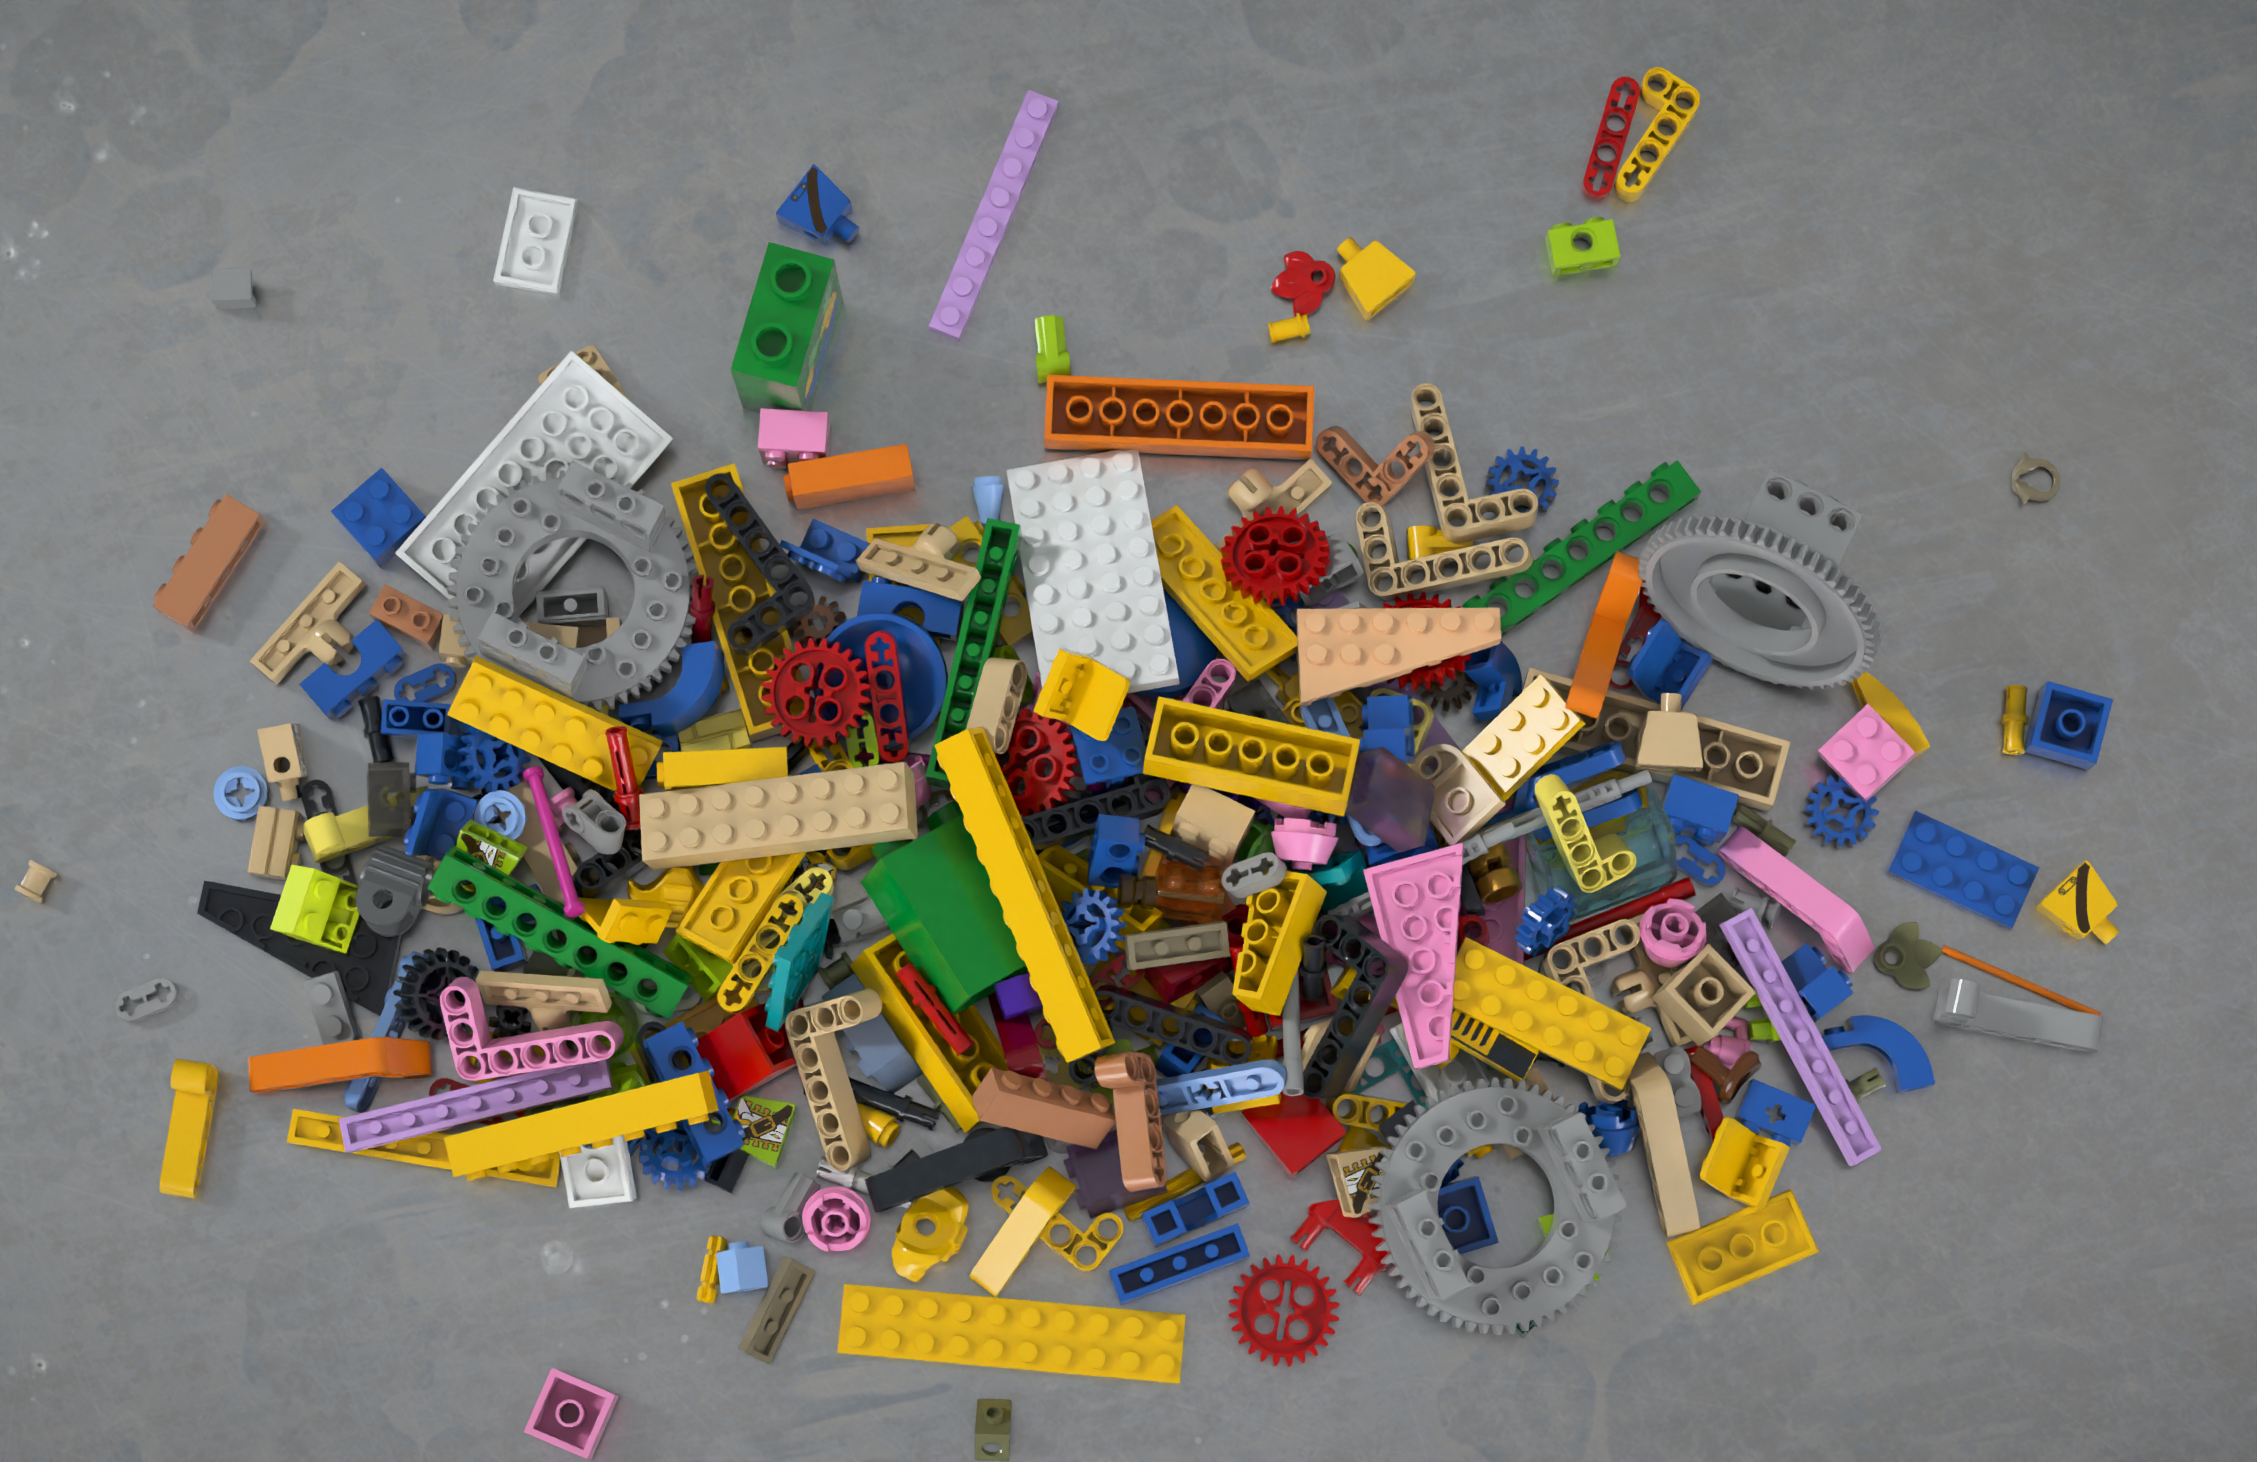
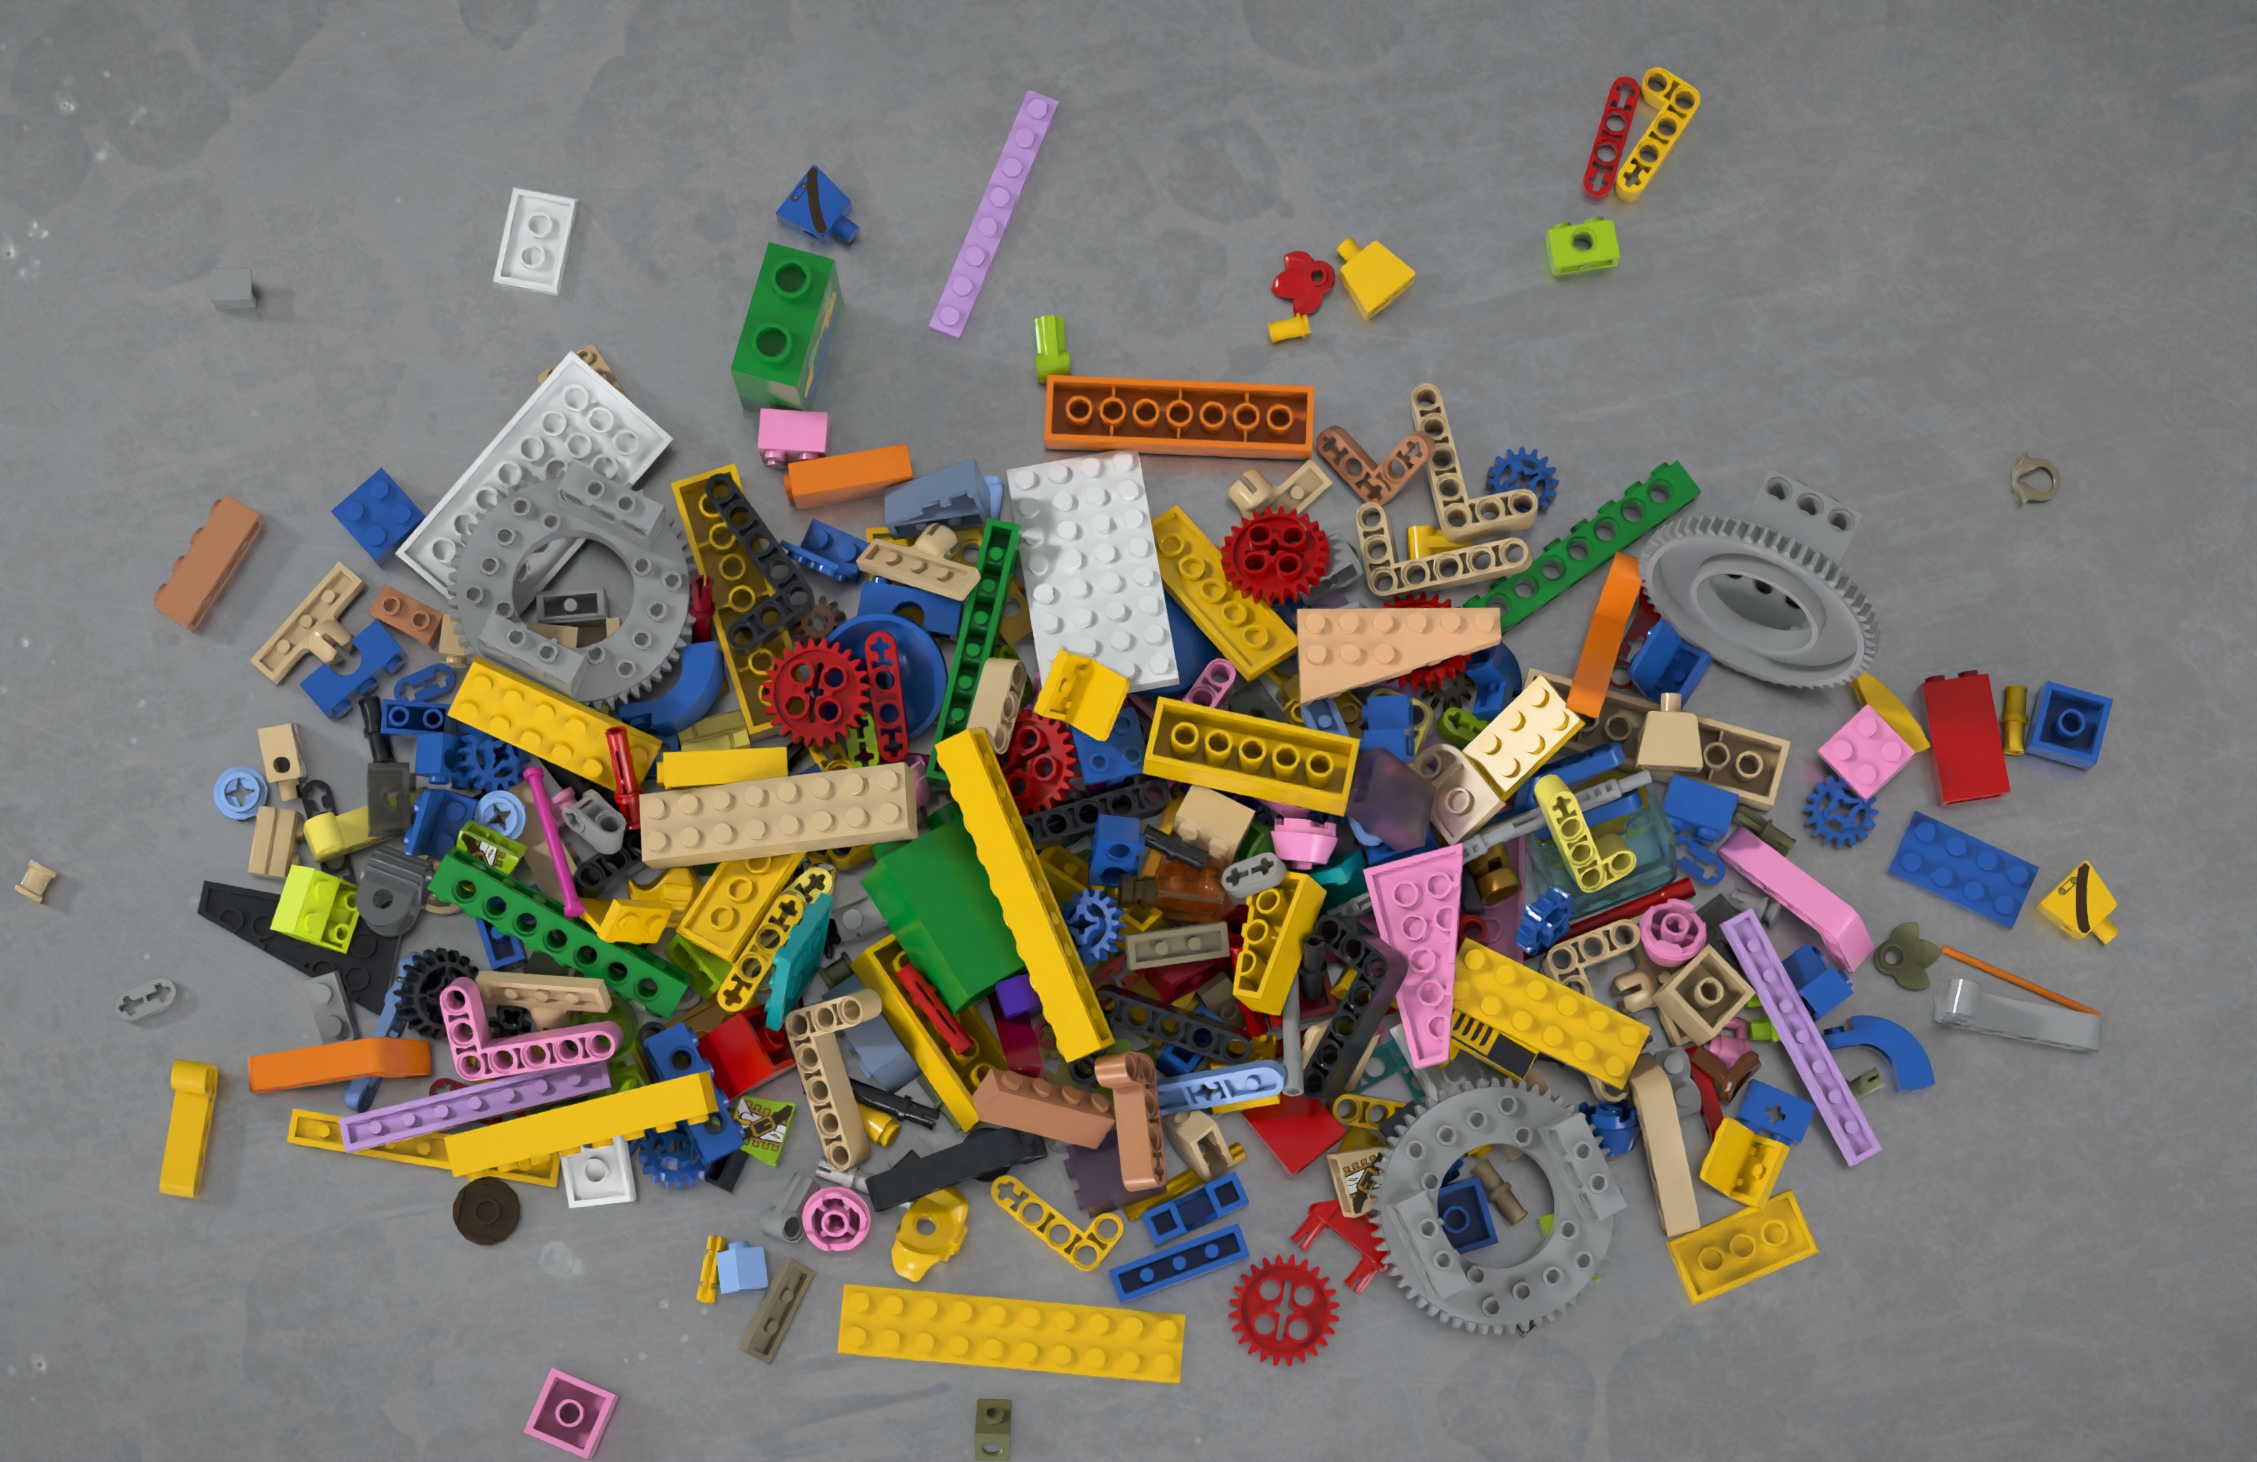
(487, 1211): none -> dark brown tile
(946, 497): none -> sand blue wedge
(1022, 1230): yellow beam -> none
(1466, 723): none -> lime beam
(1499, 1192): none -> tan pin
(1963, 738): none -> red brick

